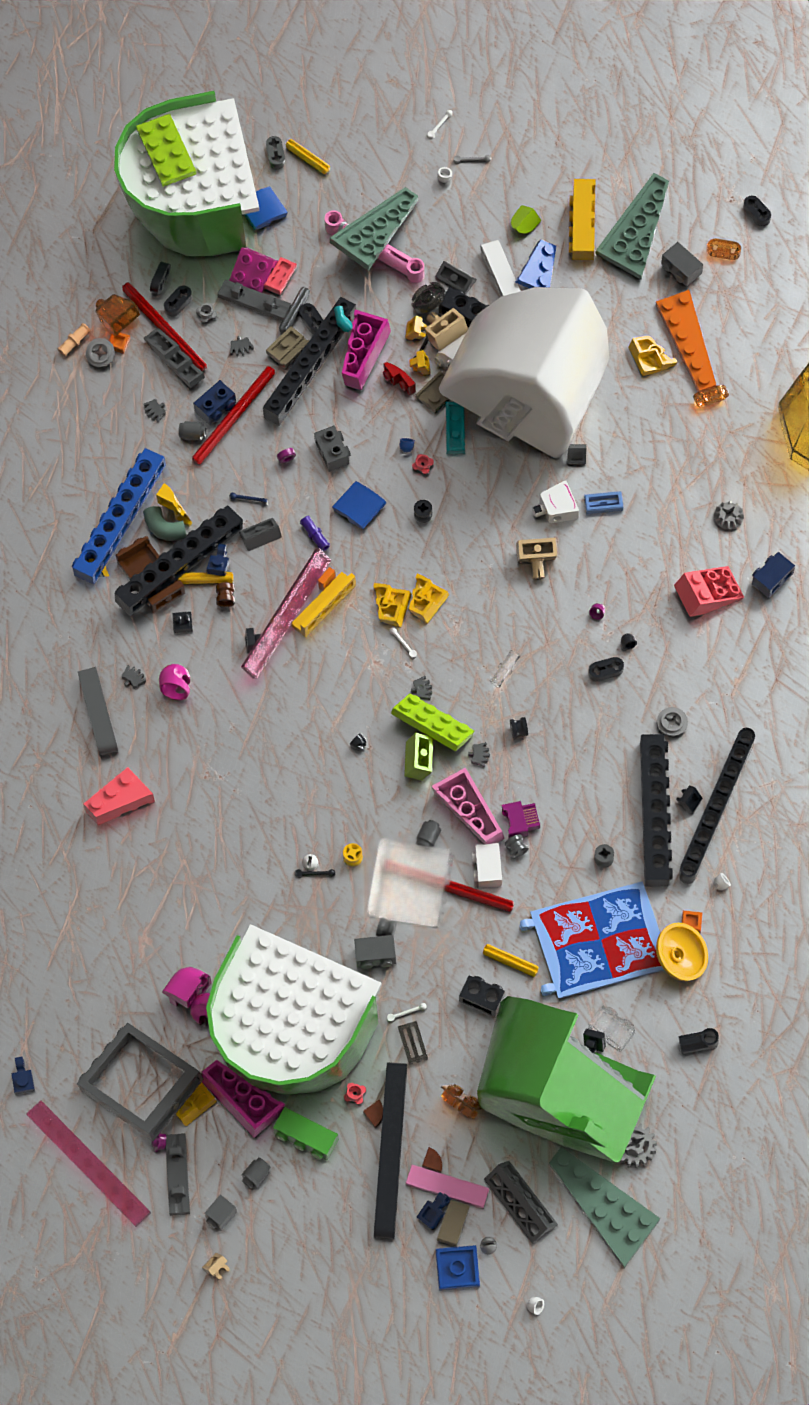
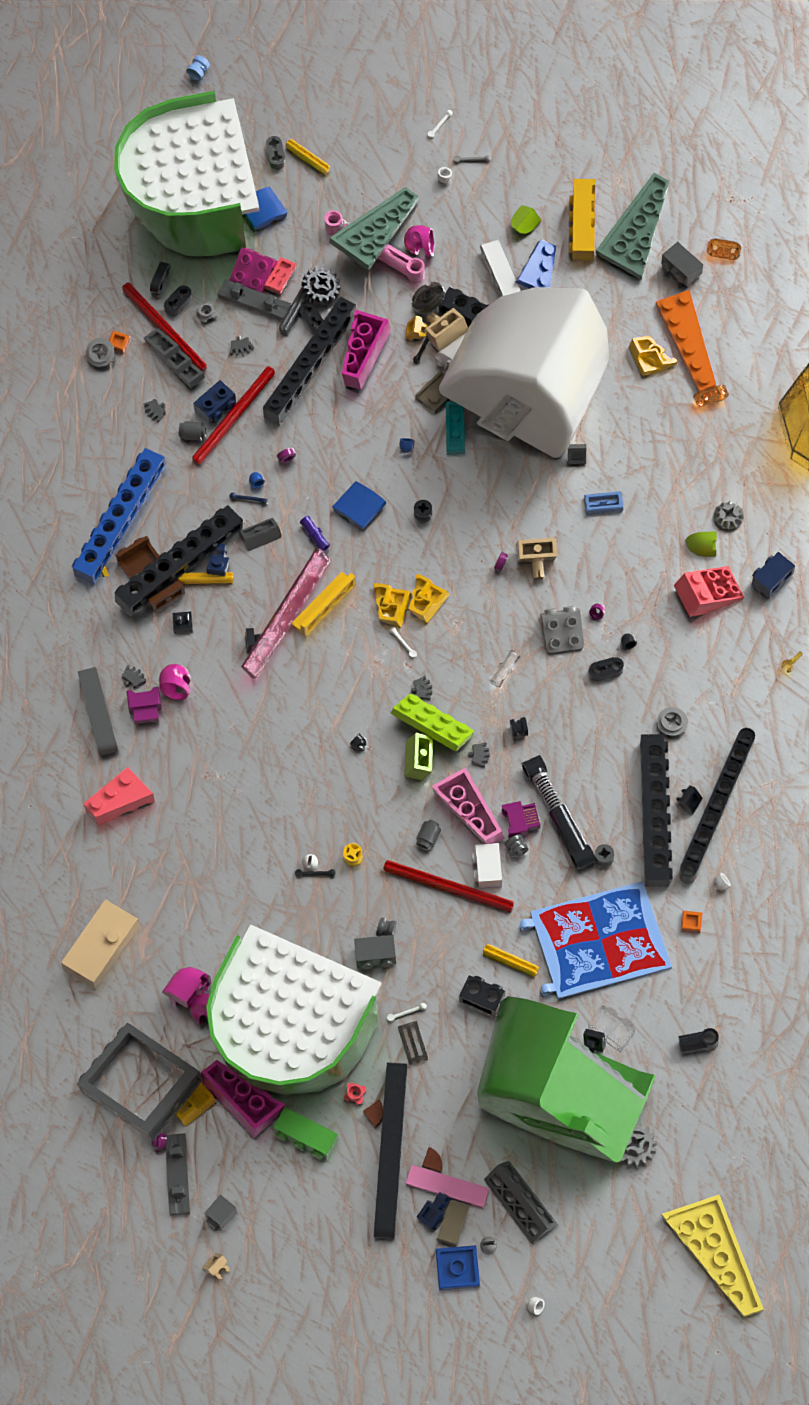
(23, 1078): dark blue plate -> none
(74, 339): light nougat pin -> none
(88, 1163): clear pink tile -> none
(100, 944): none -> tan brick
(116, 313): clear orange torso -> none
(144, 705): none -> magenta piece
(161, 528): sand green cylinder -> none
(166, 150): lime plate -> none
(167, 499): yellow slope -> none
(198, 66): none -> light blue wheel
(225, 594): reddish brown wheel -> none
(255, 1173): dark grey brick -> none
(256, 480): none -> blue hinge
(287, 347): dark tan plate -> none
(321, 287): none -> gear
(327, 577): orange tile -> none
(332, 448): dark grey brick -> none
(342, 321): teal arm -> none
(397, 376): red slope -> none
(410, 883): clear panel -> none
(419, 237): none -> dark pink helmet
(420, 363): yellow tile -> none
(421, 458): coral plate -> none
(454, 1092): clear orange hinge -> none
(455, 277): dark grey slope -> none
(501, 561): none -> magenta tile
(557, 504): white torso -> none
(562, 629): none -> light grey bracket
(580, 852): none -> black piece
(611, 1211): sand green wing -> none
(688, 948): yellow dish -> none
(702, 543): none -> lime brick
(711, 1240): none -> light yellow wing
(755, 212): black beam -> none
(790, 662): none -> clear yellow hand

